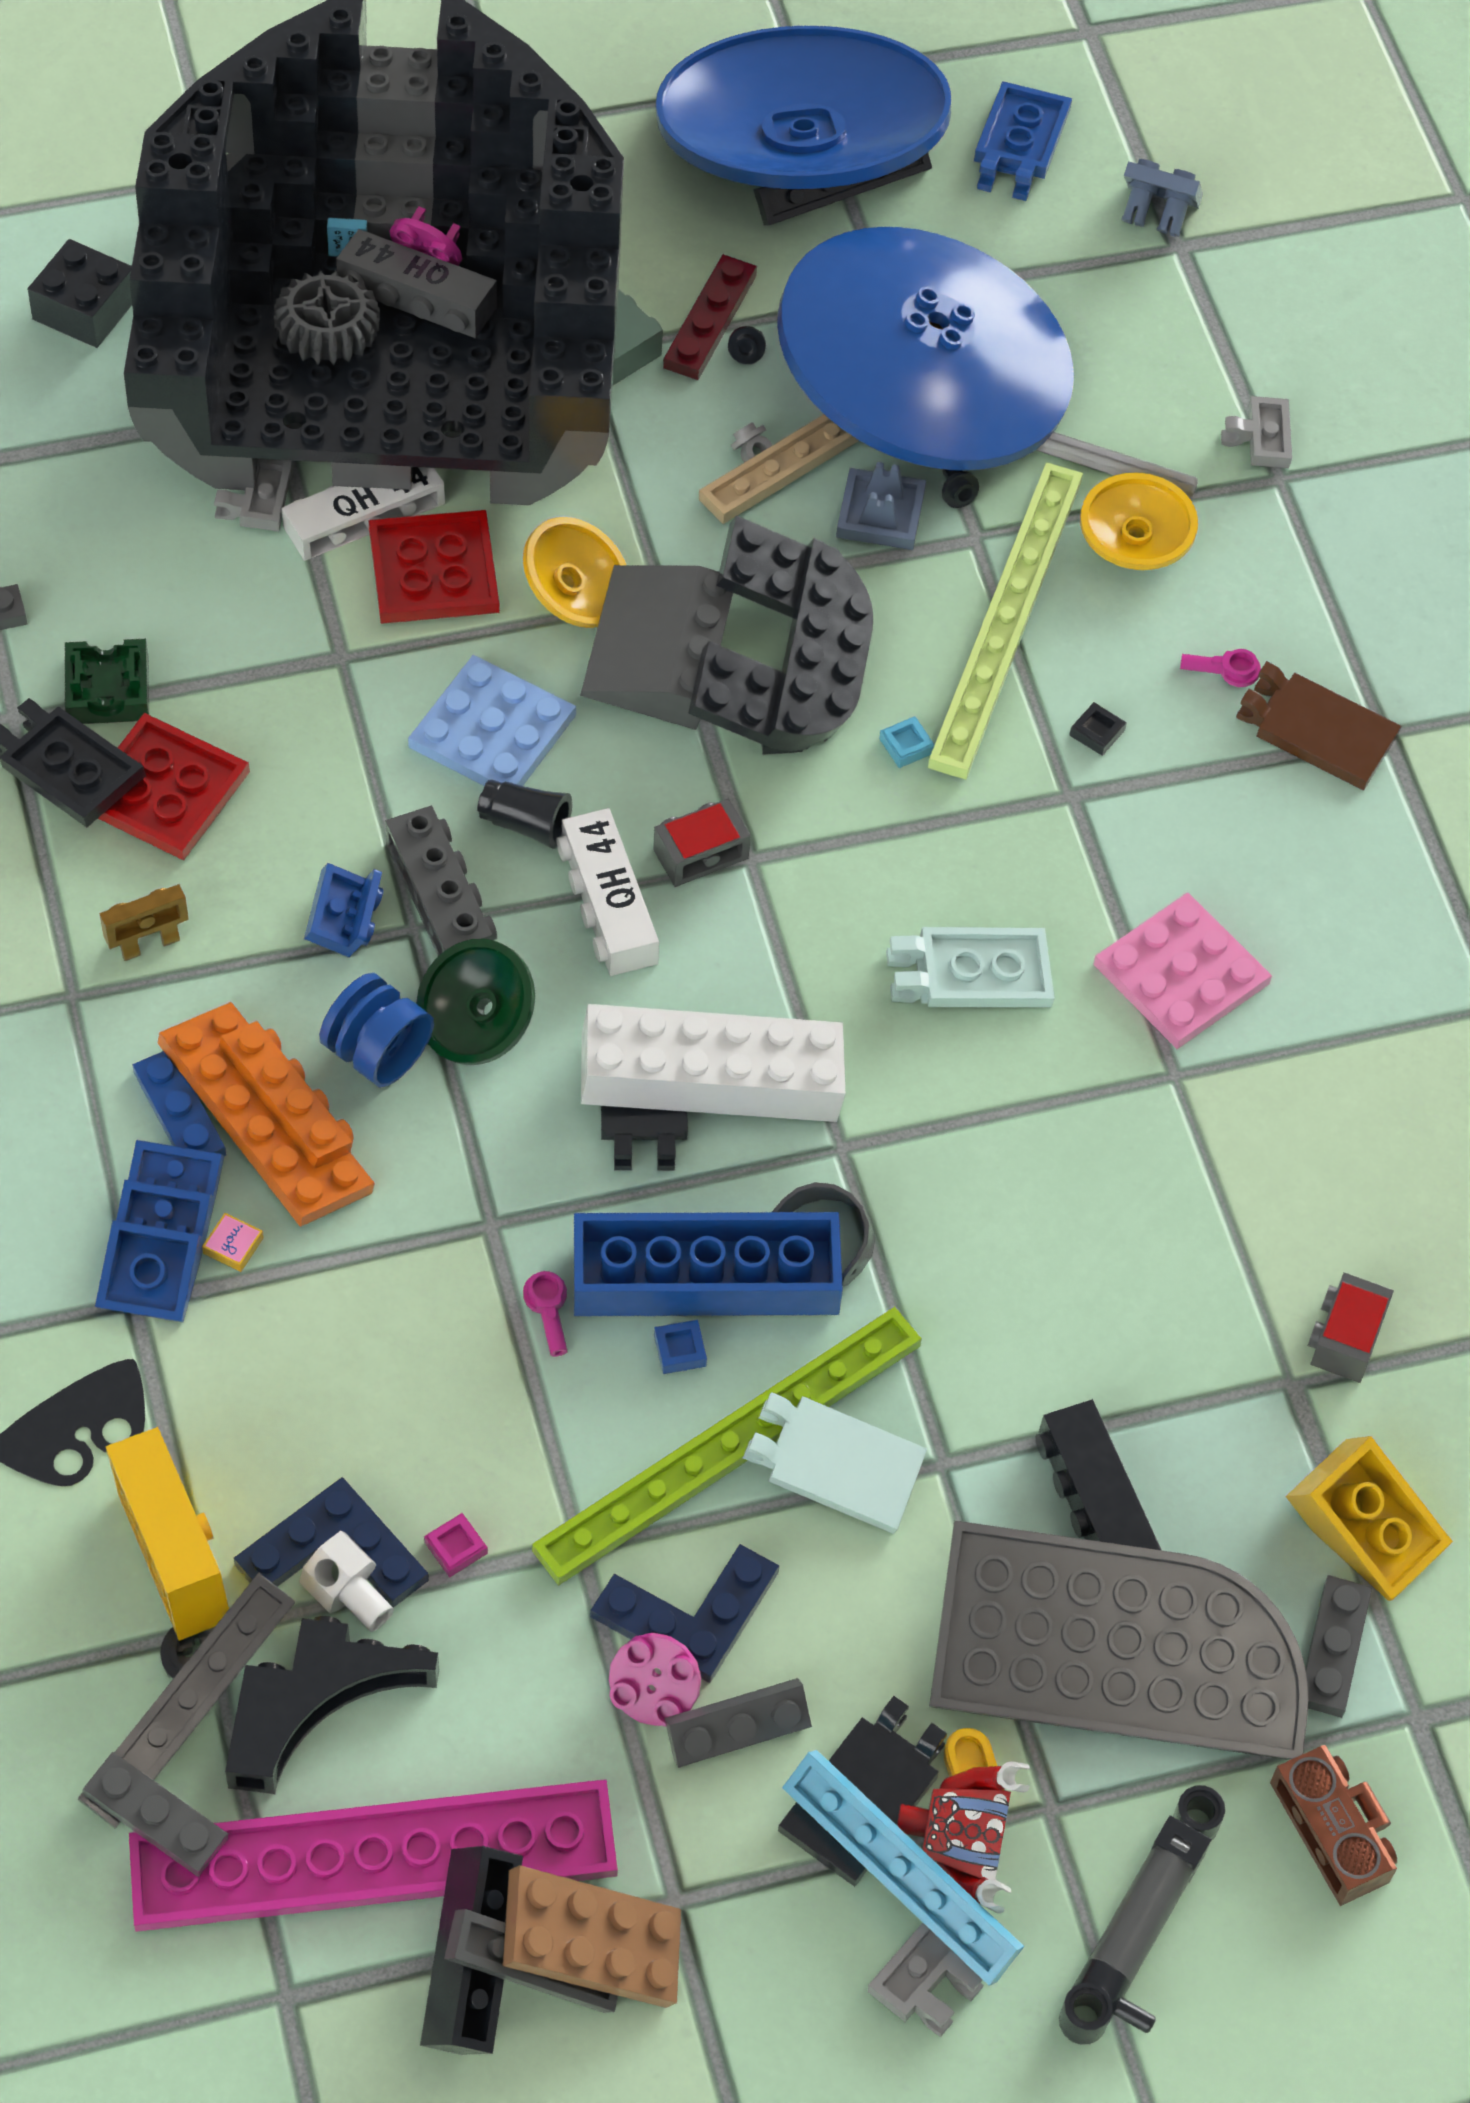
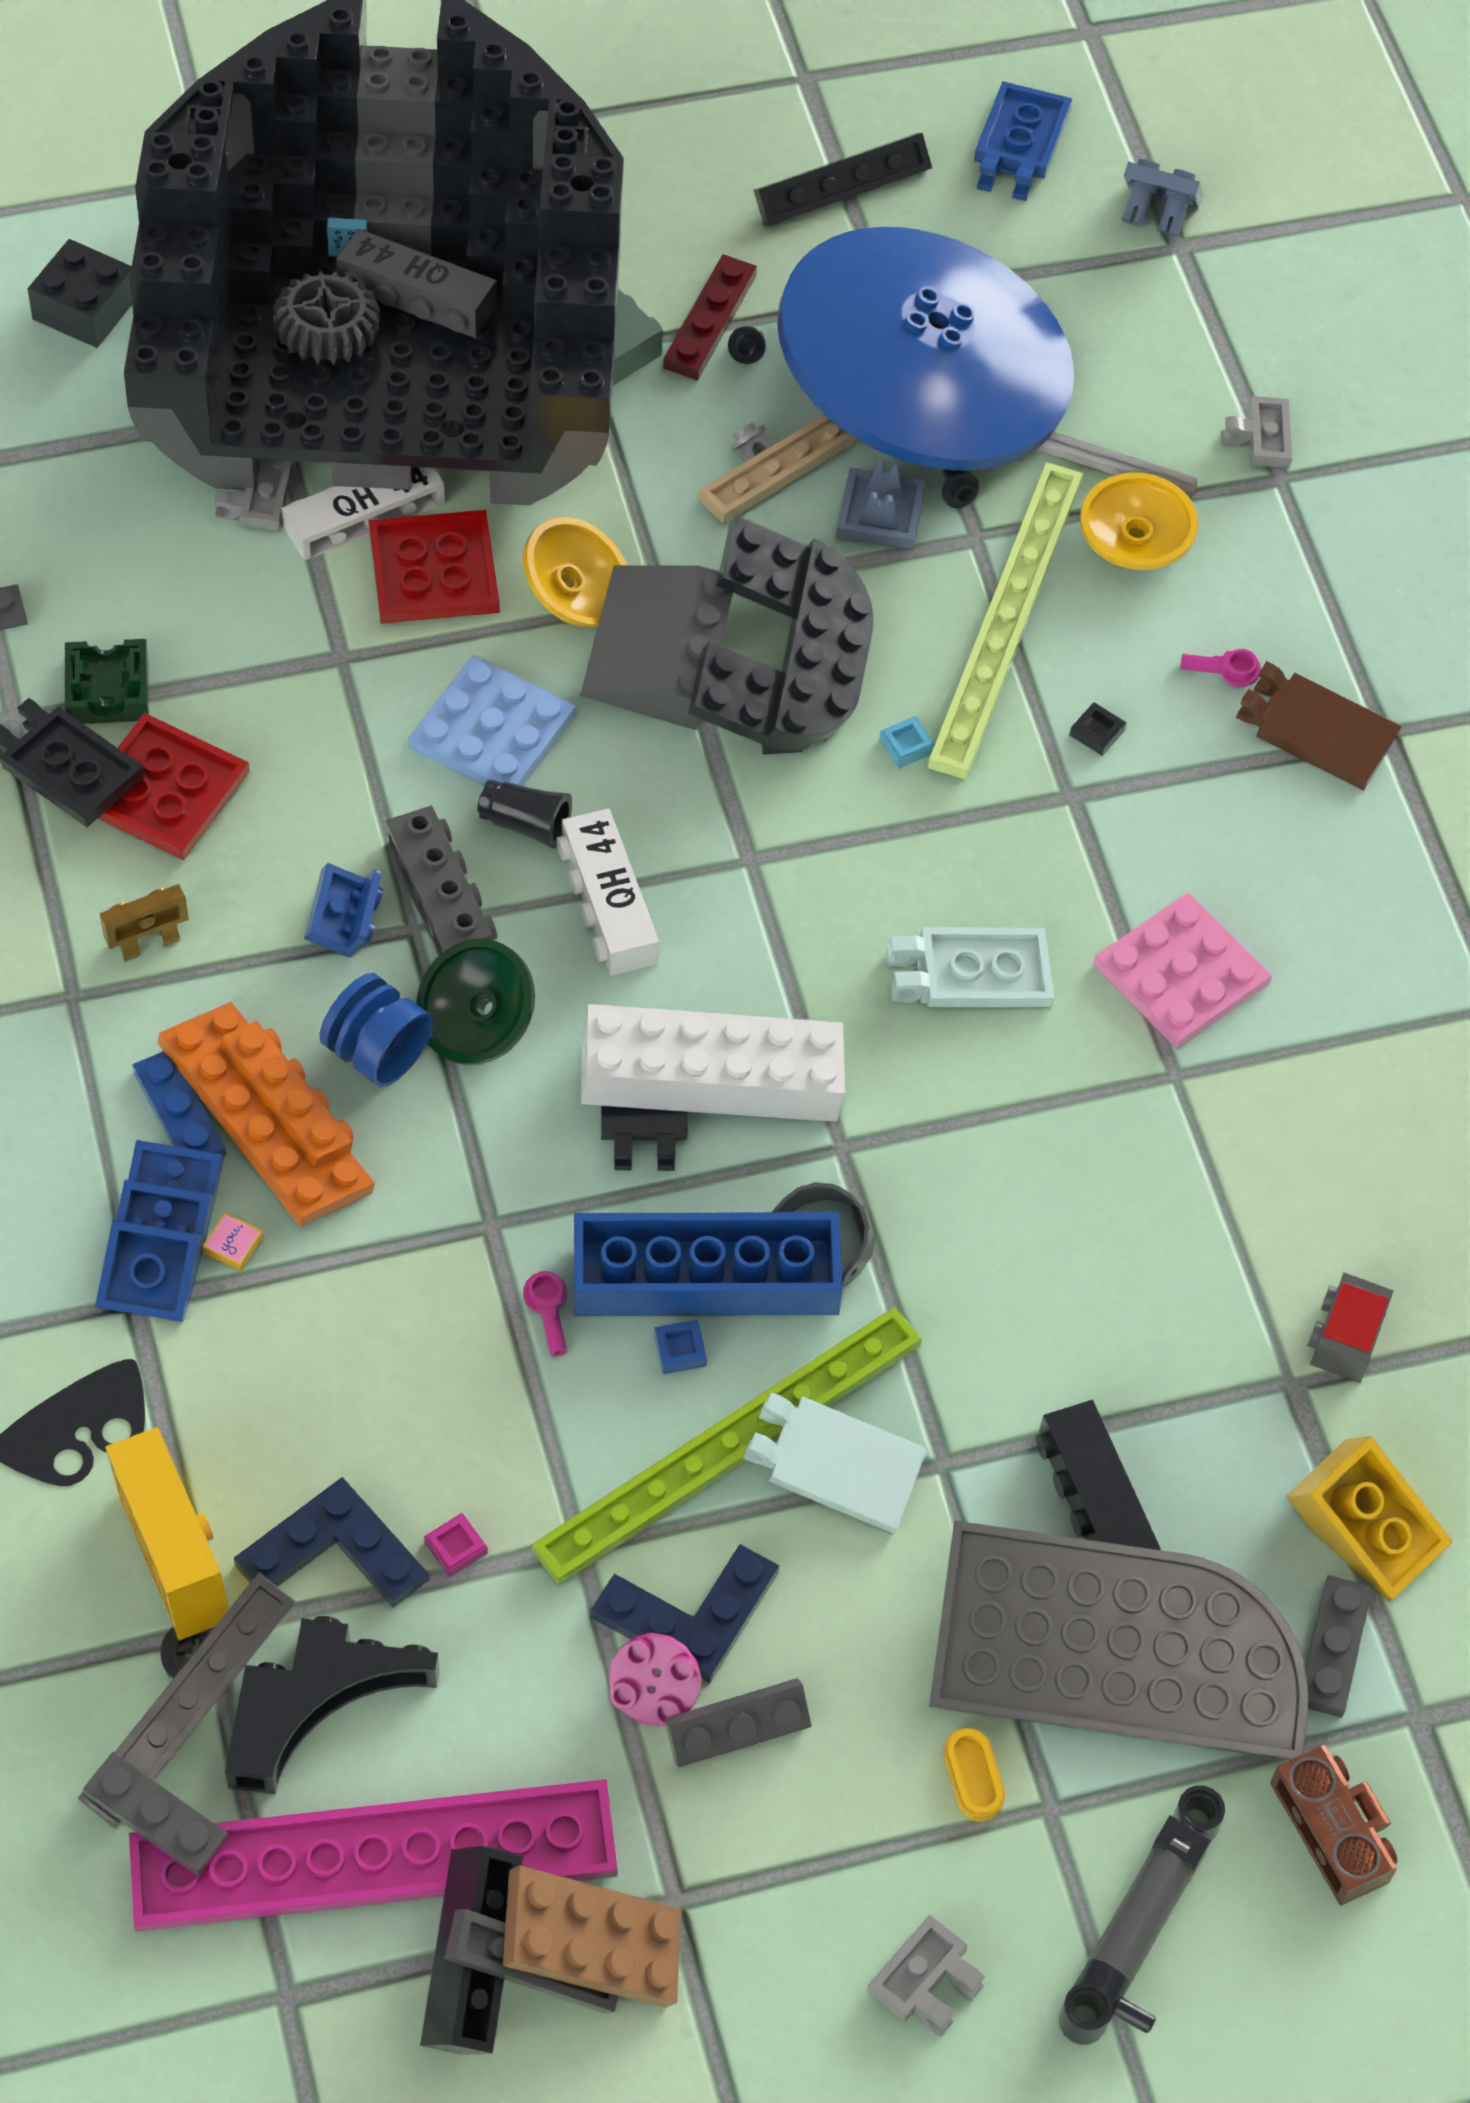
(351, 1587): white piece -> none
(426, 238): dark pink plate -> none
(701, 842): brick -> none
(803, 107): blue dish -> none
(884, 1770): black tile -> none
(903, 1867): medium azure plate -> none
(967, 1827): torso -> none

